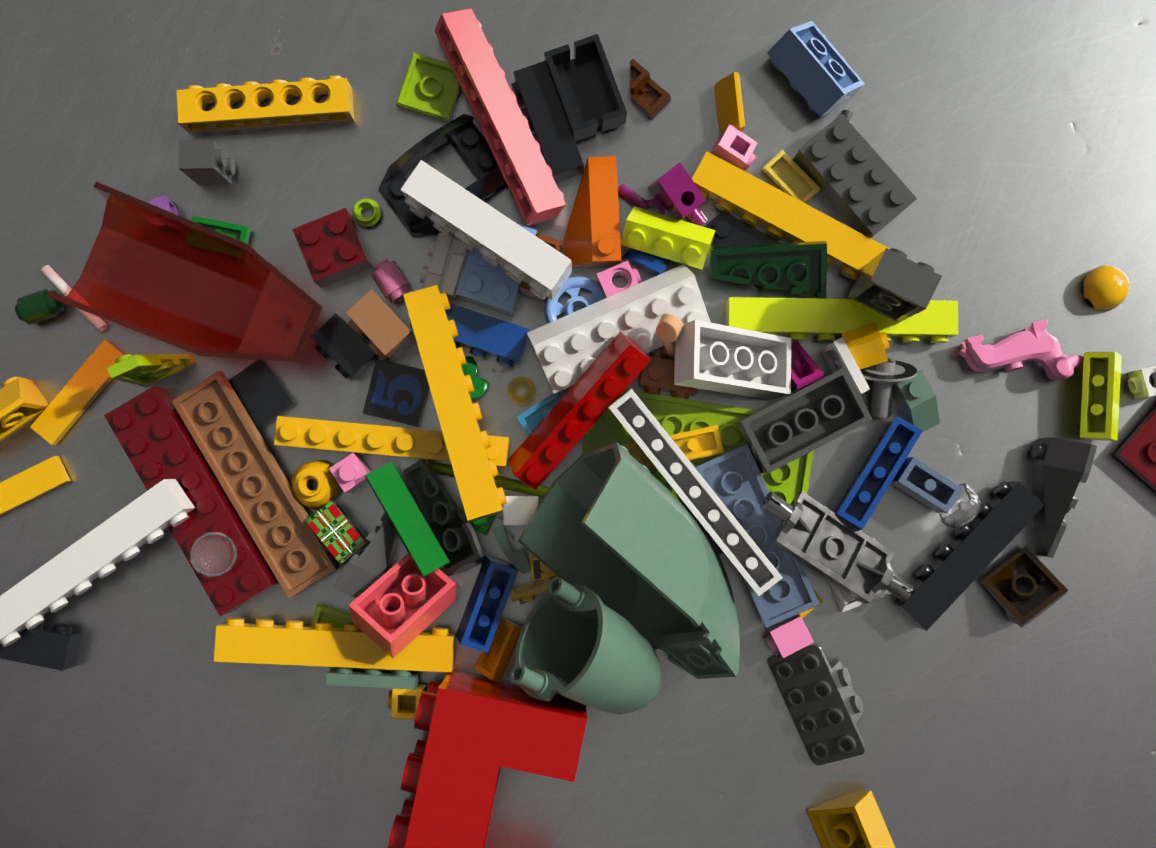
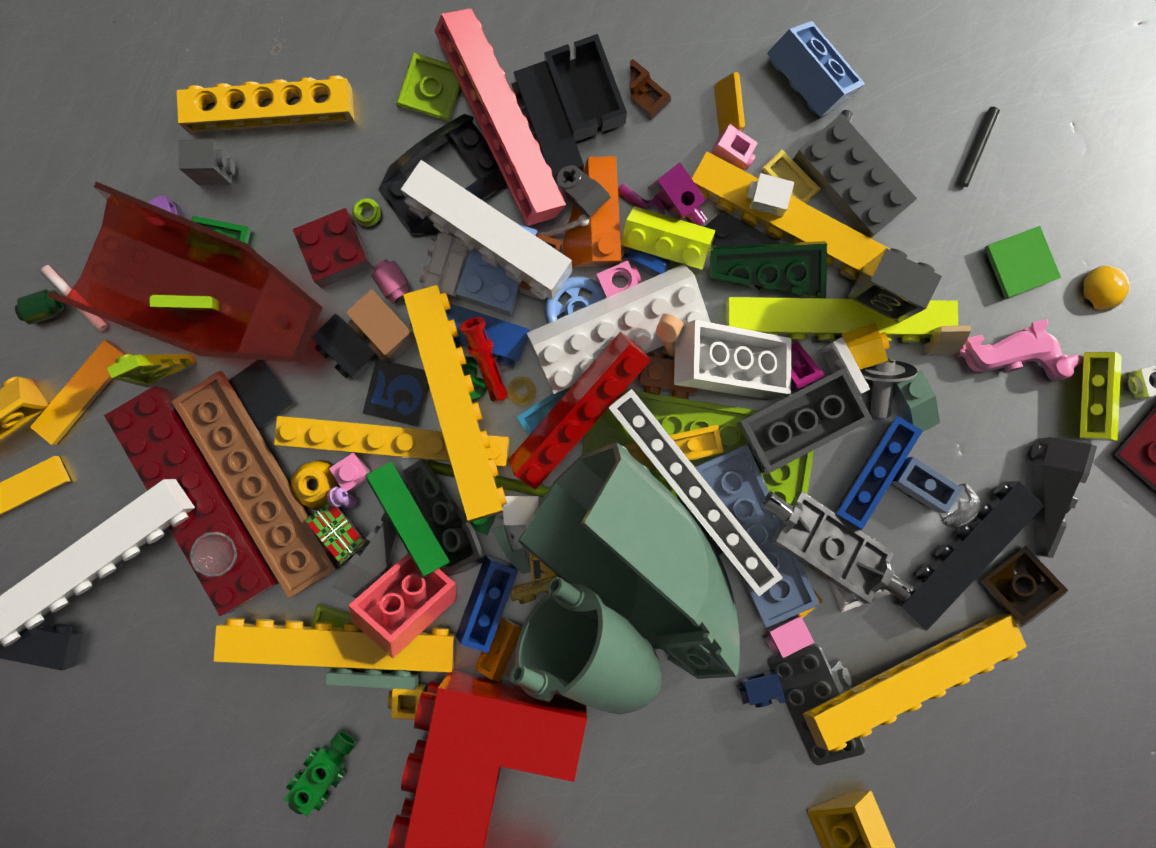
(184, 303): none -> lime tile
(314, 782): none -> green brick
(339, 497): none -> lavender arm
(481, 348): none -> red pin
(582, 190): none -> dark grey piece
(583, 221): none -> white hinge
(761, 689): none -> dark blue brick
(770, 194): none -> white brick
(913, 682): none -> yellow brick
(947, 340): none -> tan slope
(978, 146): none -> pearl dark grey bar
(1022, 262): none -> bright green tile

